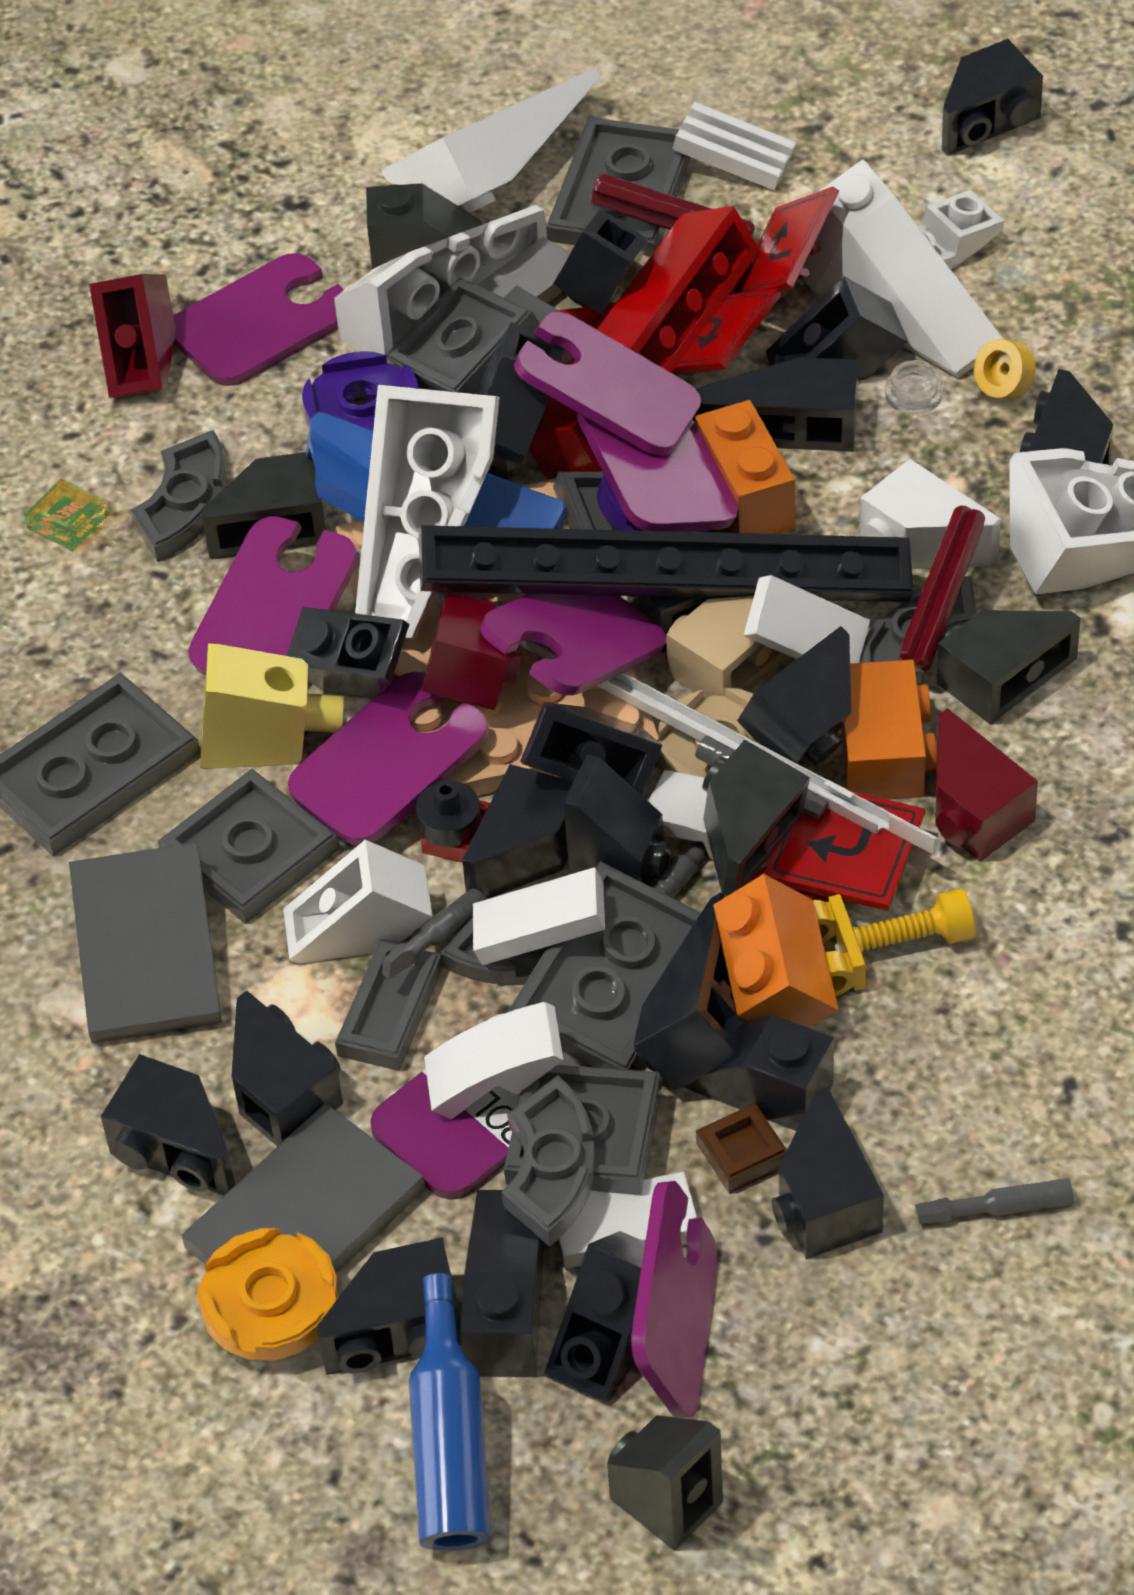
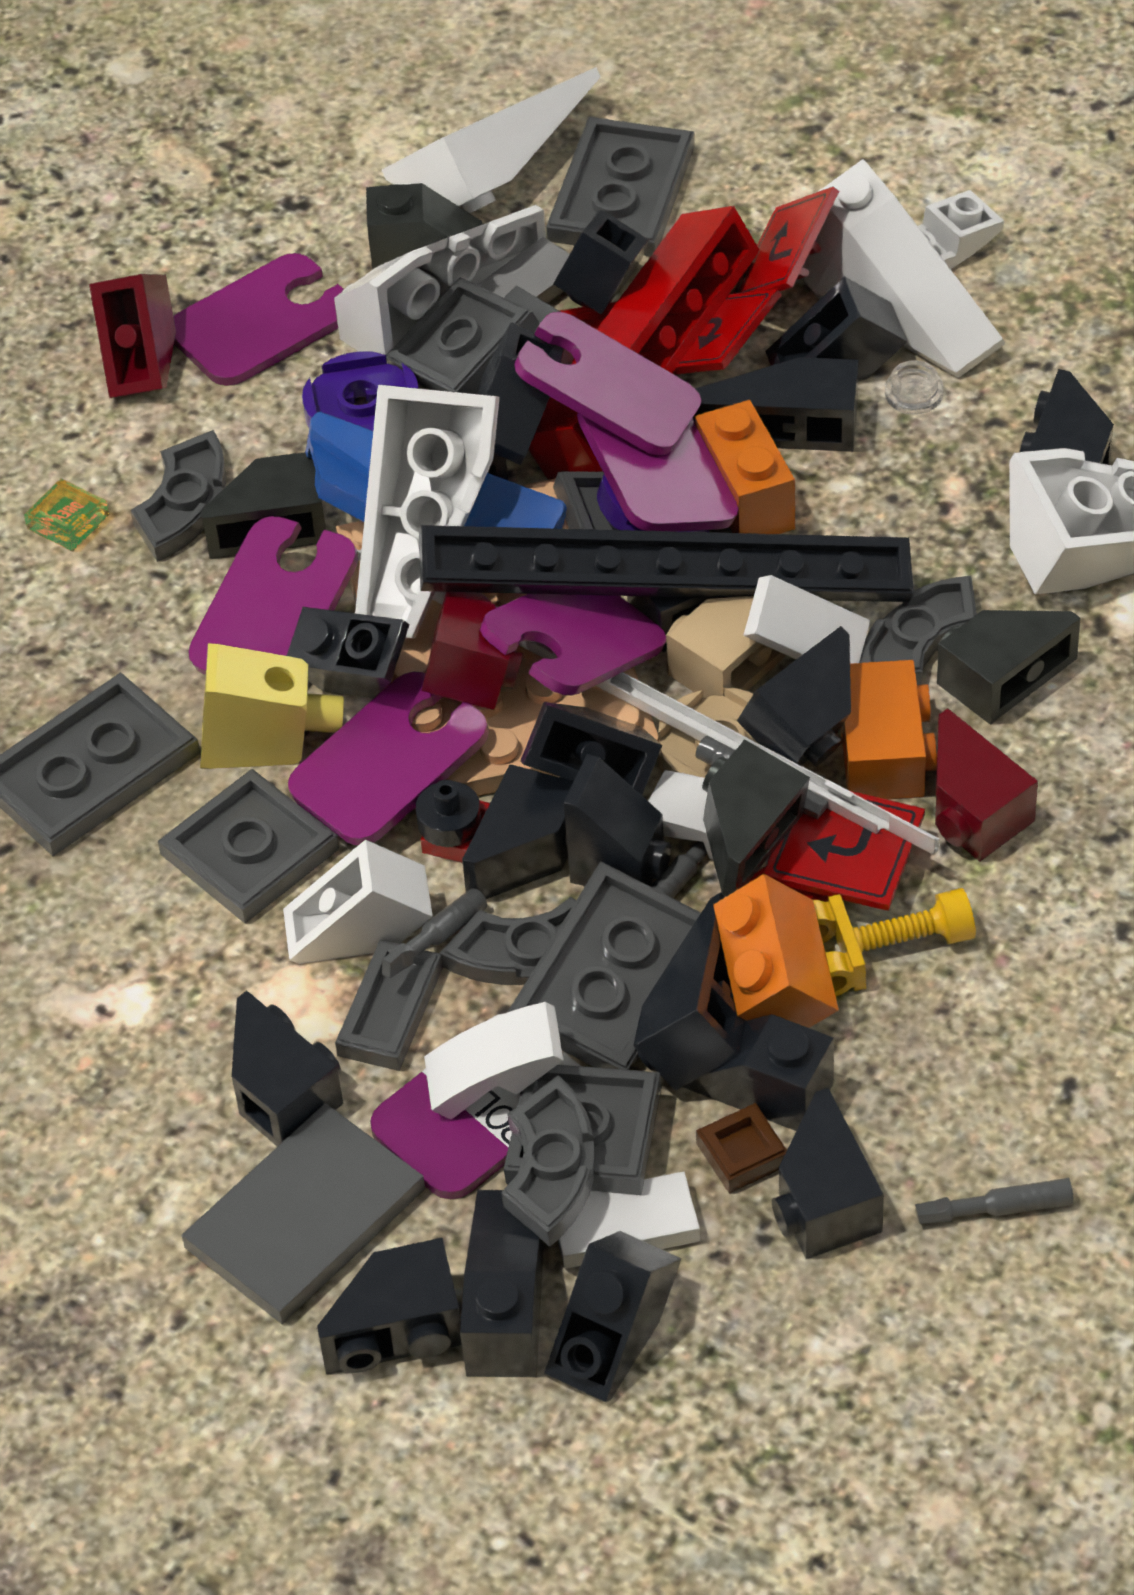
(144, 942): dark grey tile -> none
(167, 1125): black slope -> none
(267, 1294): light orange tile -> none
(448, 1432): blue piece -> none
(538, 916): white tile -> none
(644, 203): dark red axle -> none
(668, 1476): pearl dark grey slope -> none
(674, 1302): magenta piece -> none
(734, 146): white tile -> none
(919, 507): white slope -> none
(942, 587): dark red axle -> none
(989, 96): black slope -> none
(1004, 368): yellow tile -> none

